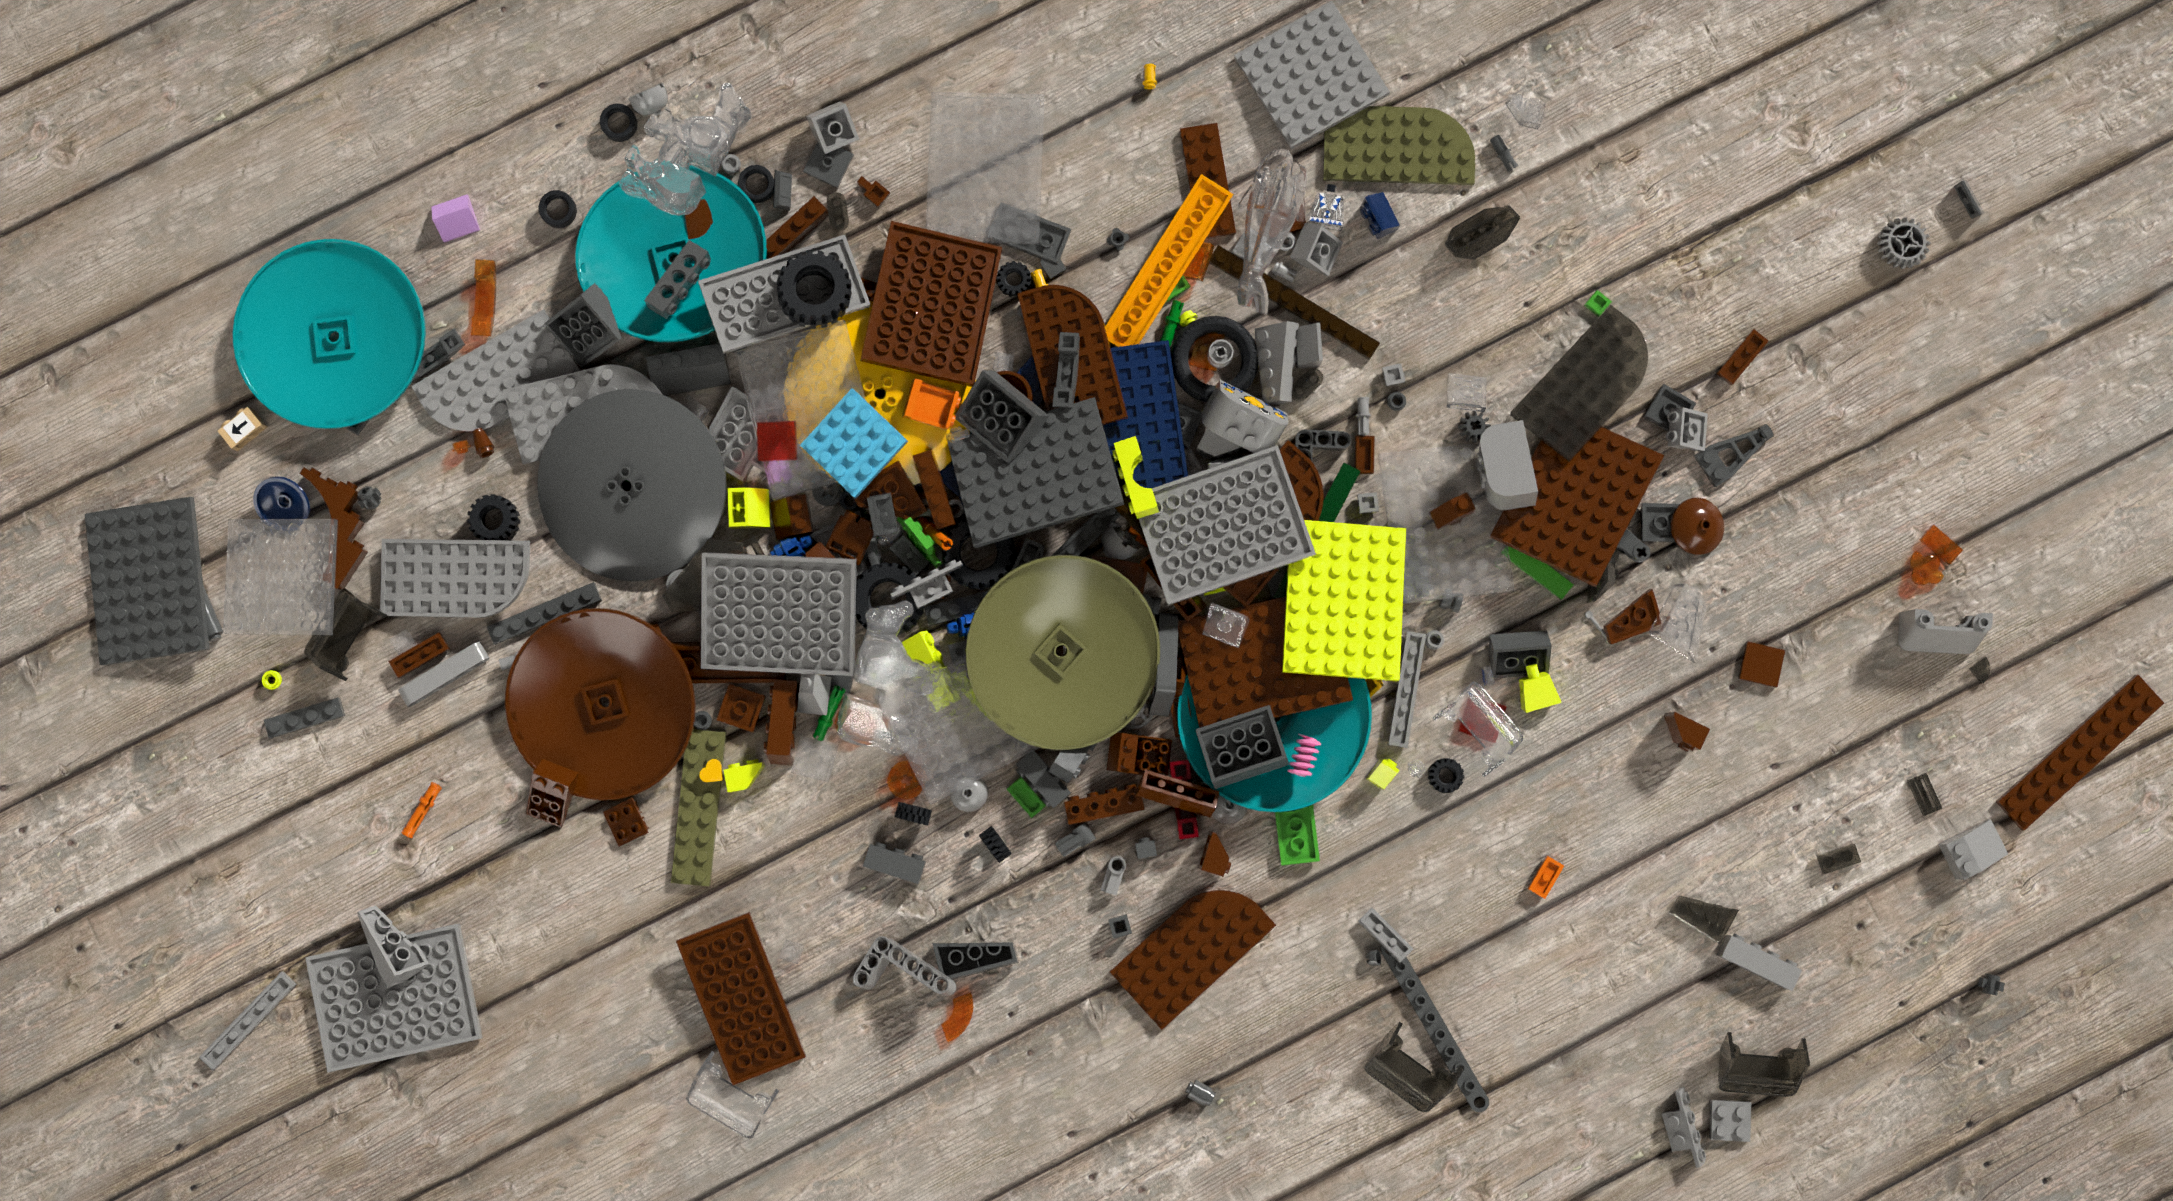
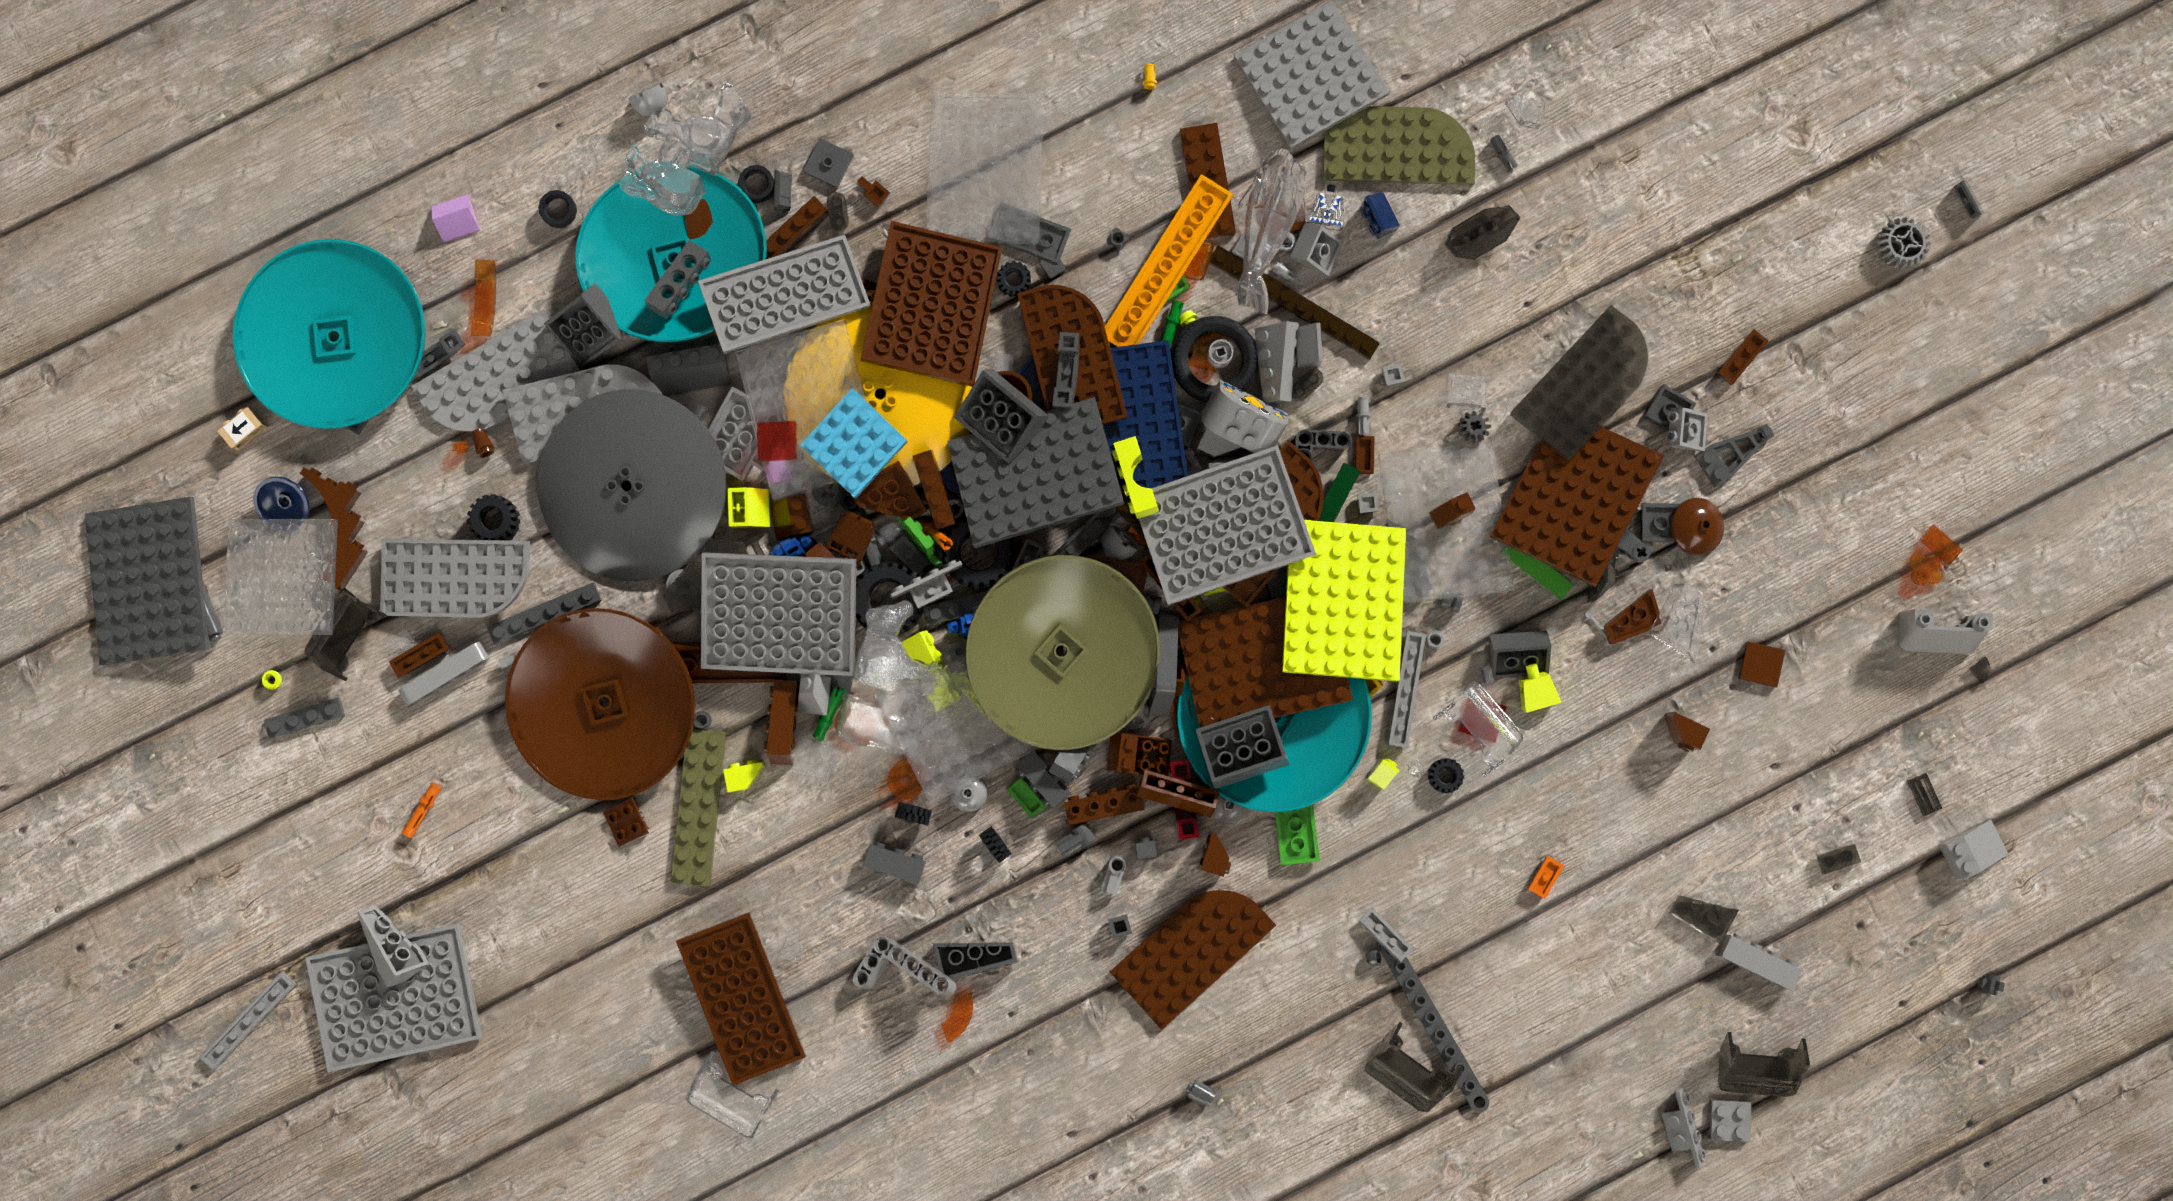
(369, 498): dark grey gear -> none
(551, 792): reddish brown slope -> none
(610, 110): black tyre -> none
(712, 771): yellow tile -> none
(731, 164): light grey tile -> none
(741, 708): reddish brown plate -> none
(818, 265): black tyre -> none
(832, 127): light grey slope -> none
(882, 514): dark grey hinge -> none
(931, 405): orange panel -> none
(957, 434): clear plate -> none
(1038, 278): yellow pin -> none
(1225, 625): clear slope -> none
(1304, 756): bright pink piece -> none
(1396, 395): dark grey plate -> none
(1507, 466): light grey brick -> none
(1597, 303): bright green tile -> none
(2079, 752): reddish brown plate -> none

